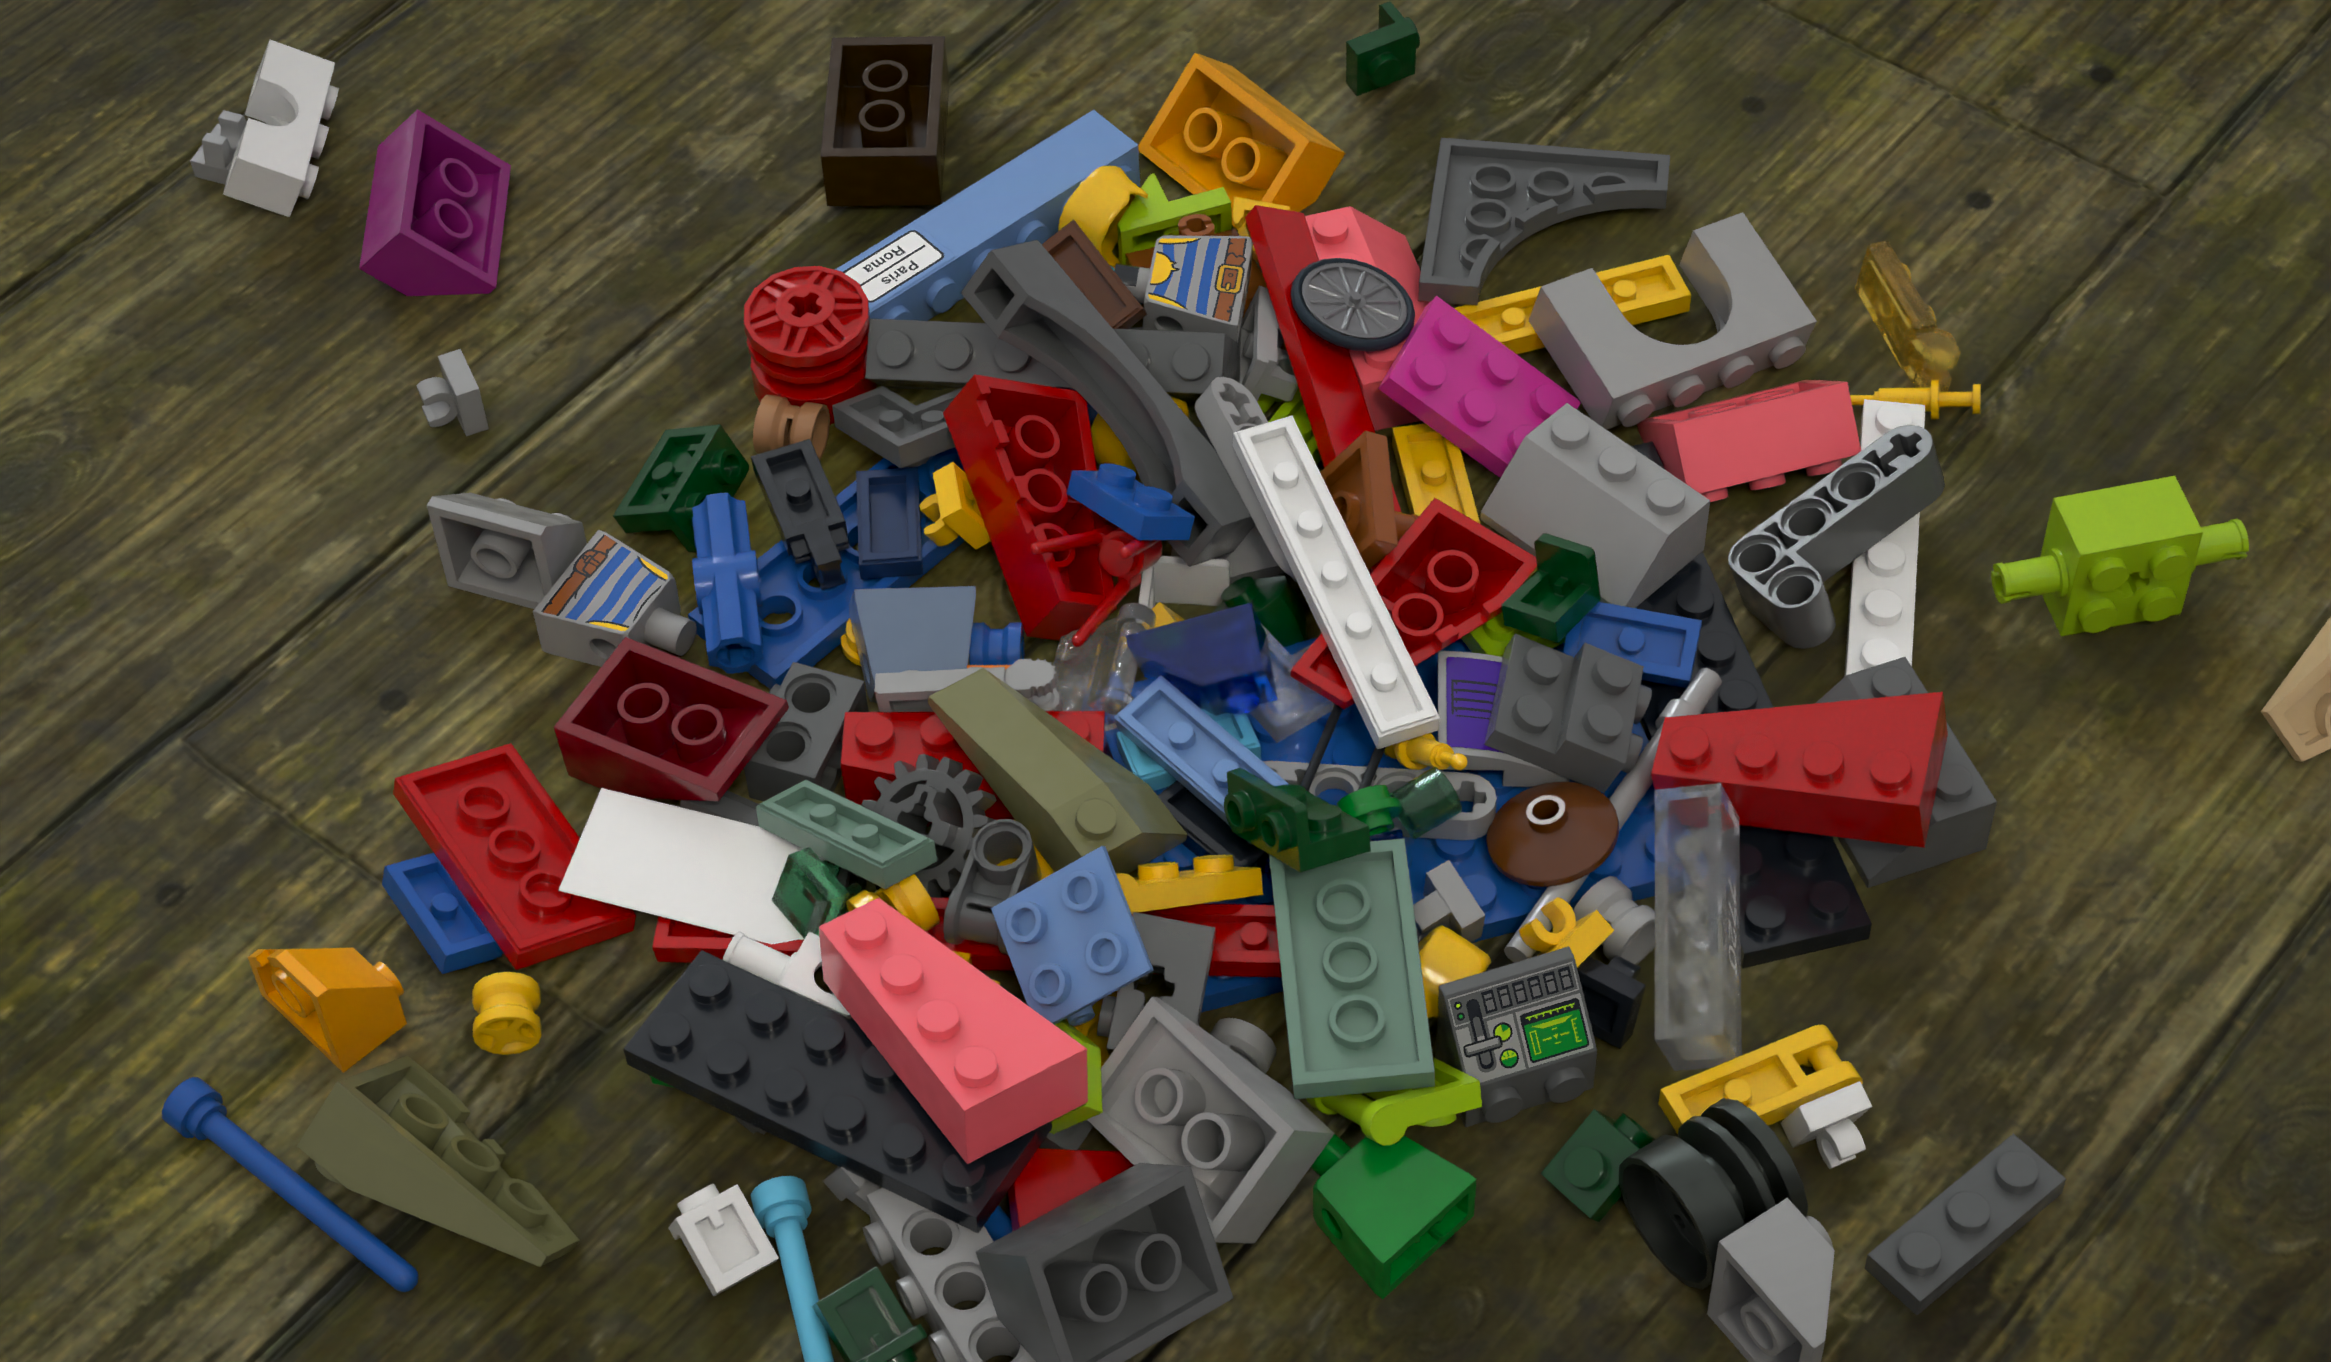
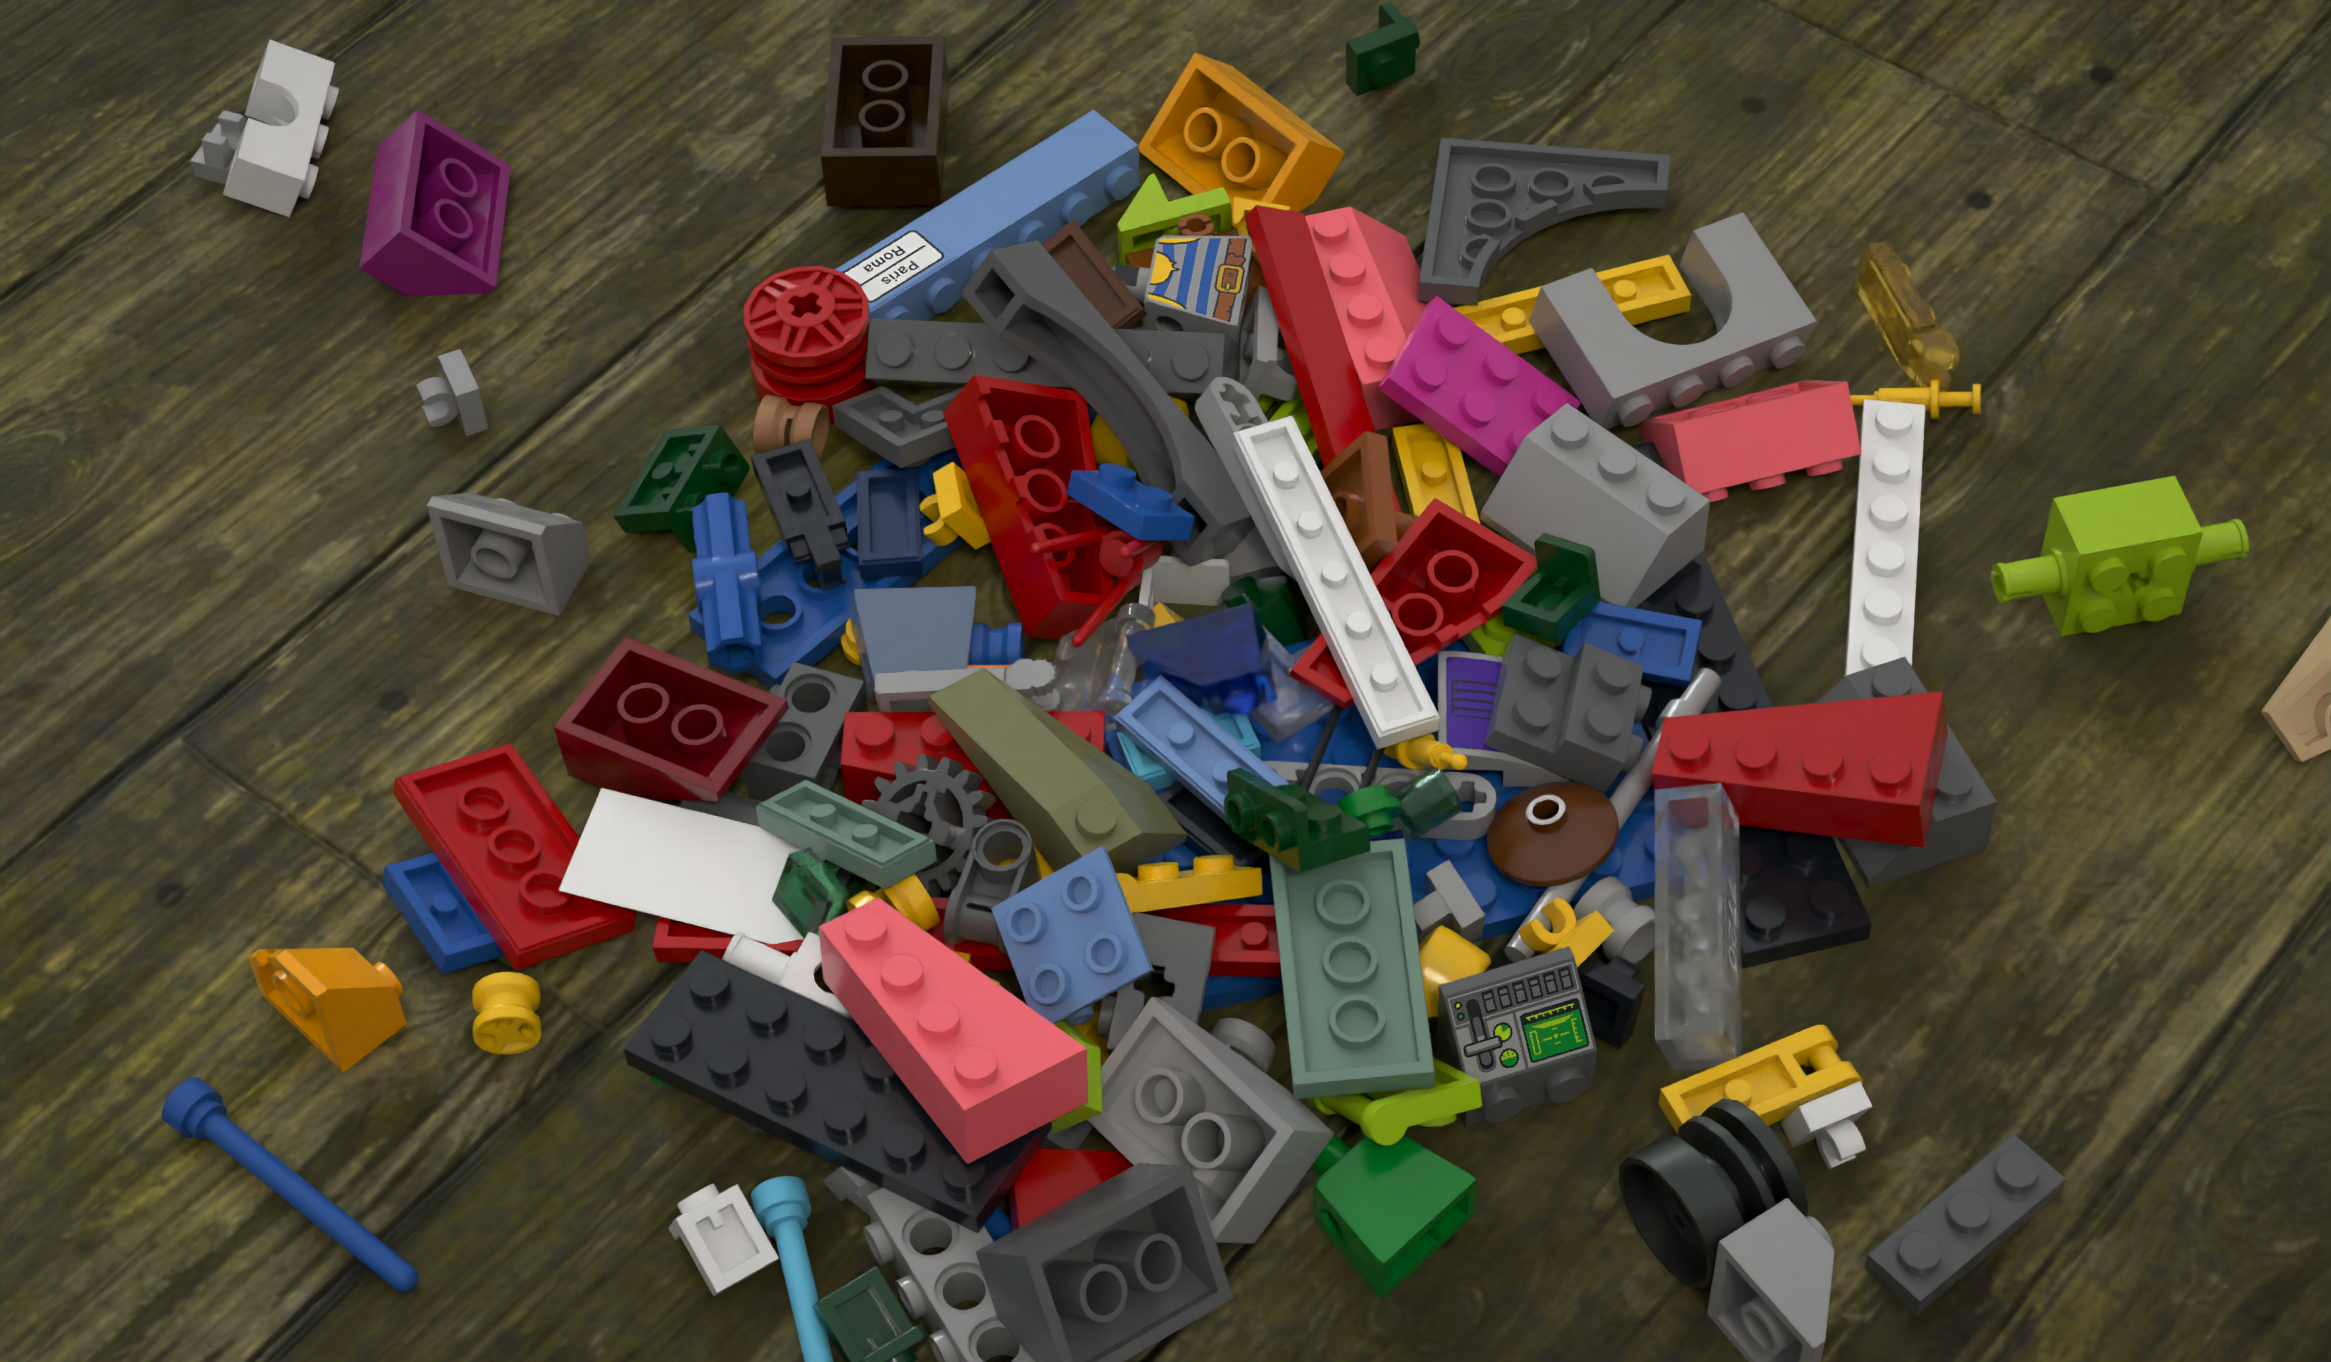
(408, 1146): olive wedge -> none
(608, 597): light grey torso -> none
(1099, 207): yellow hair -> none
(1352, 304): flat silver wheel -> none
(1590, 1161): dark green bracket -> none
(1829, 526): dark grey beam -> none

